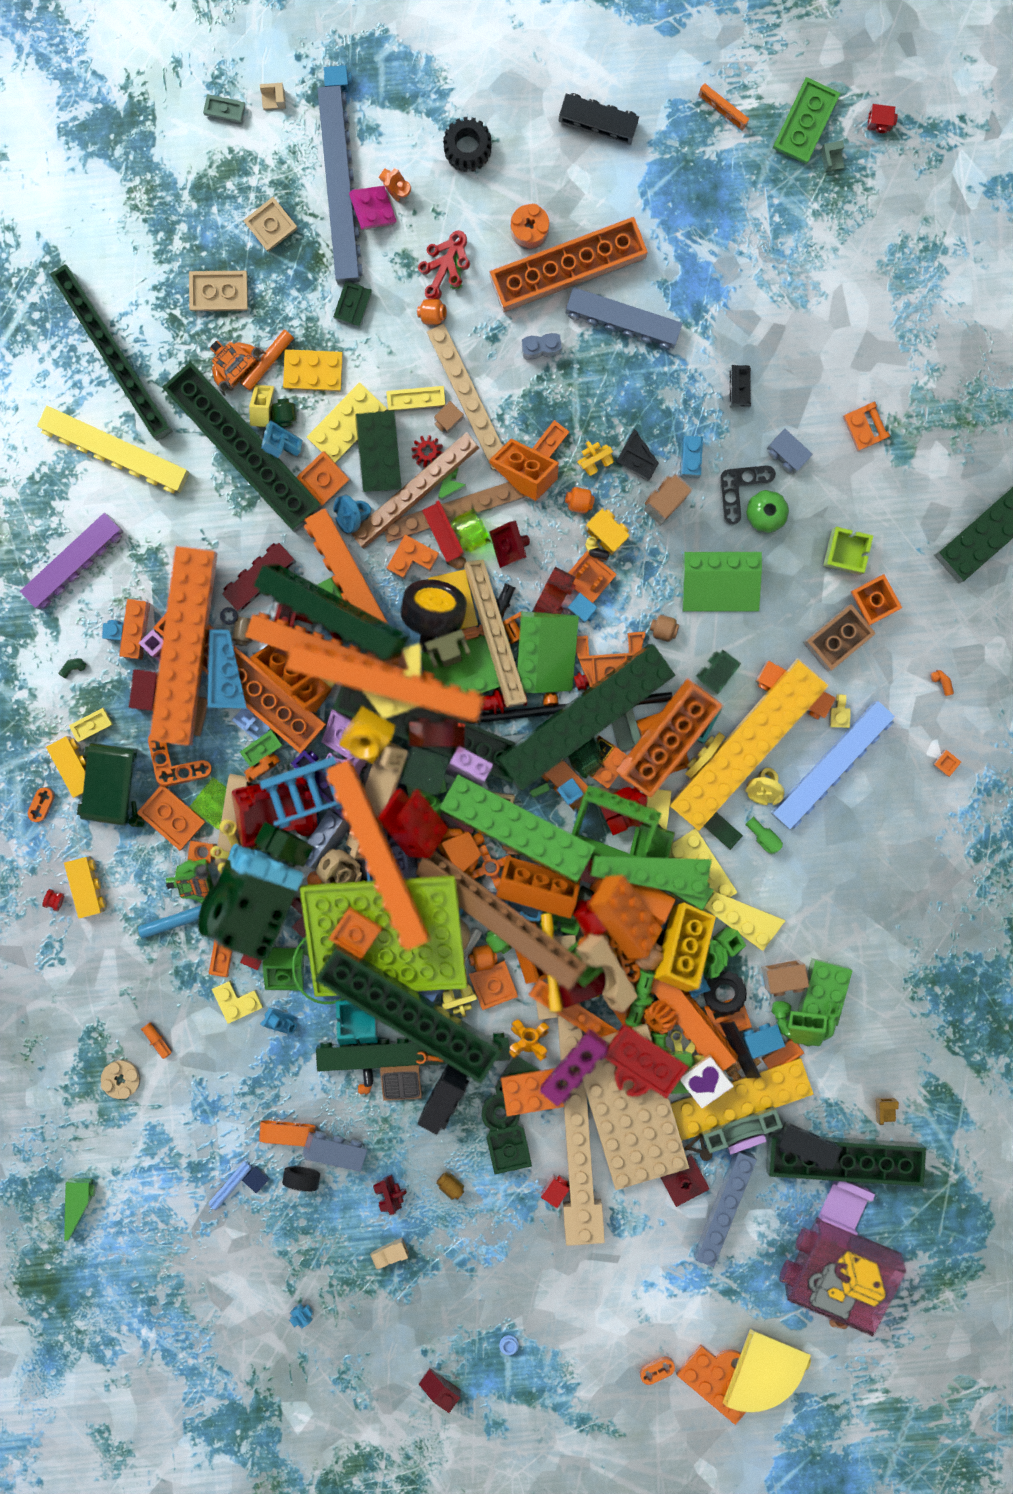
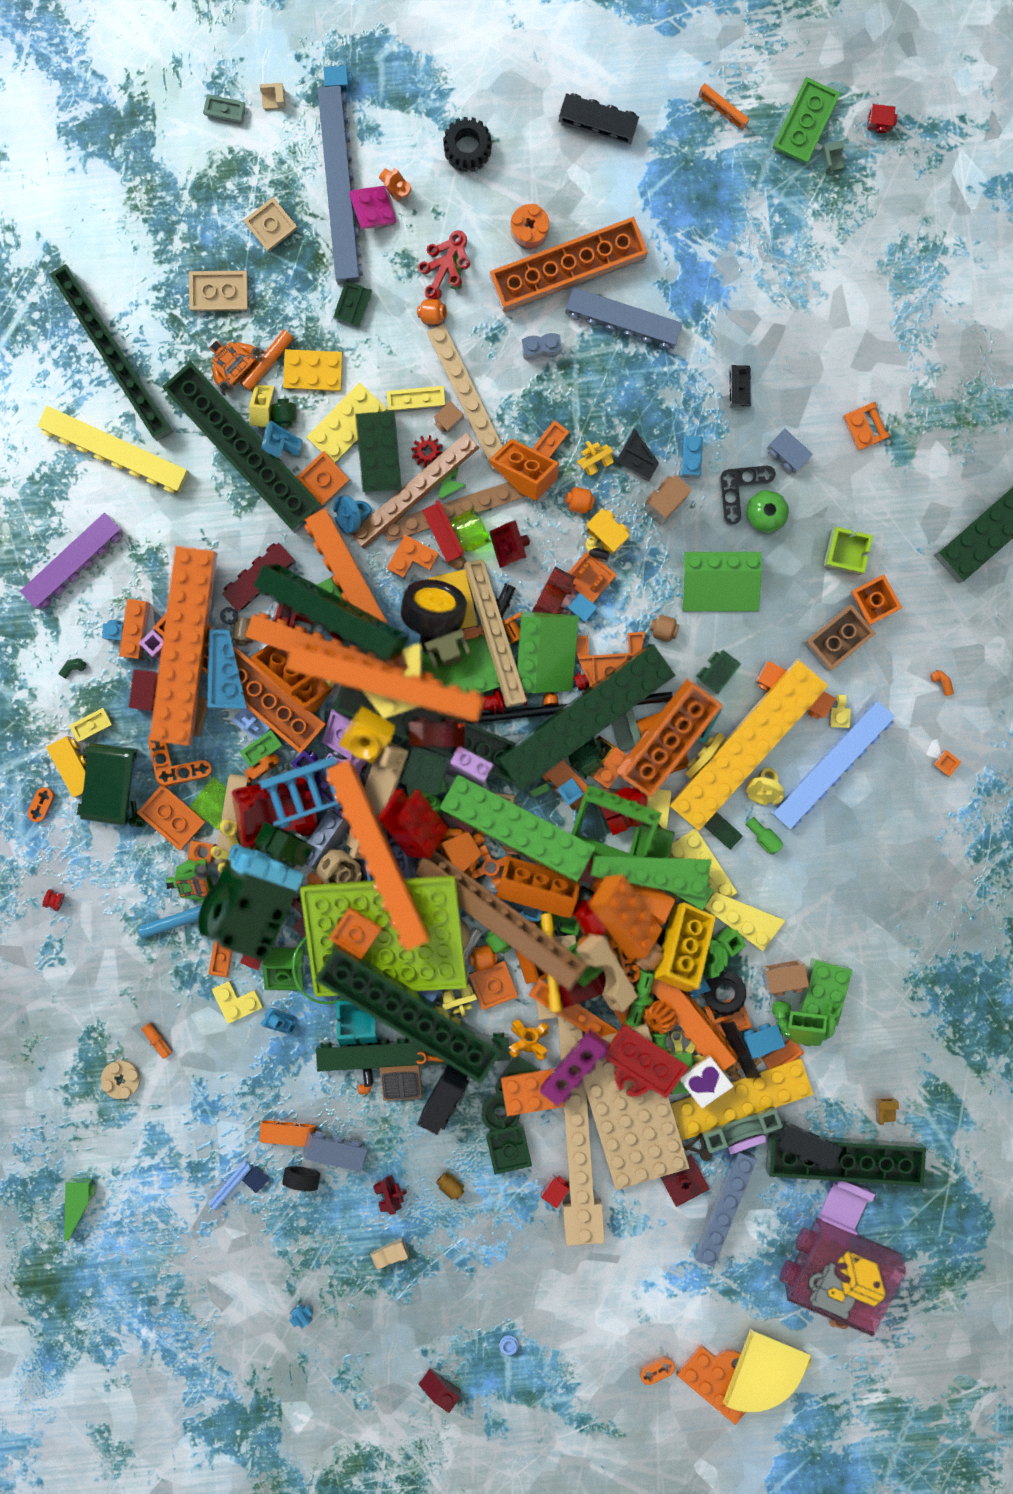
(85, 886): yellow brick -> none

